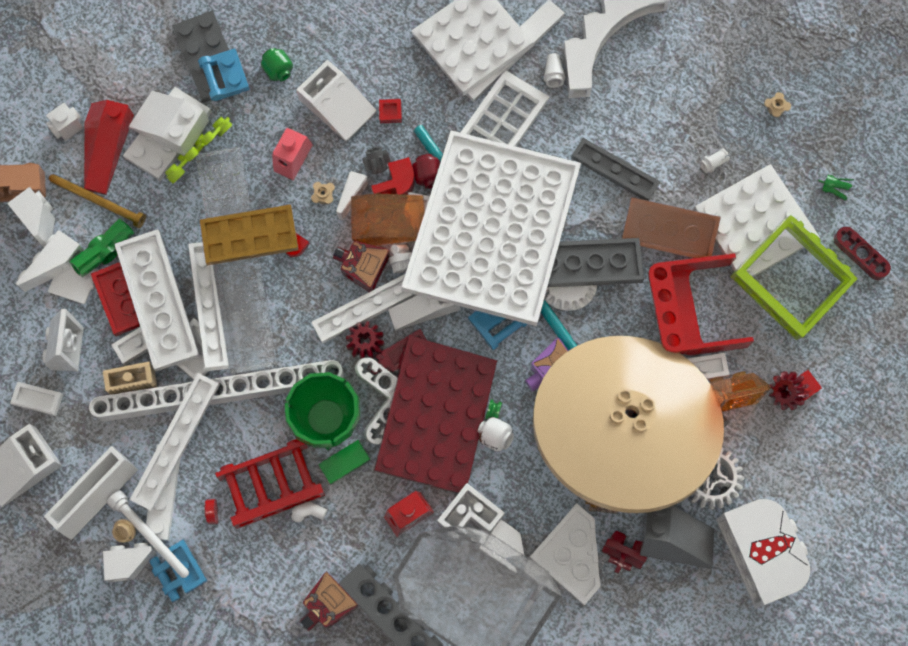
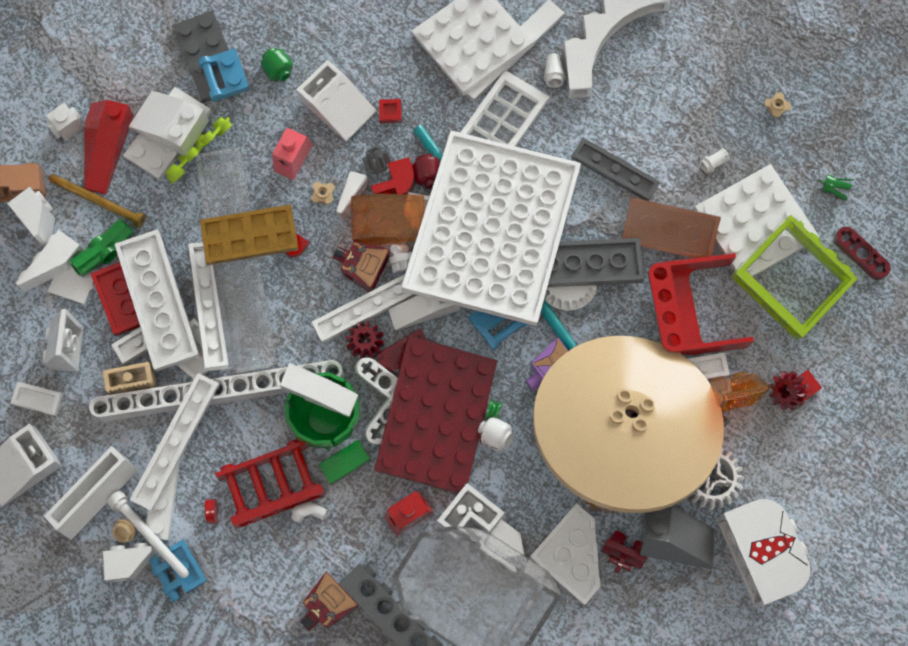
(318, 390): none -> white slope

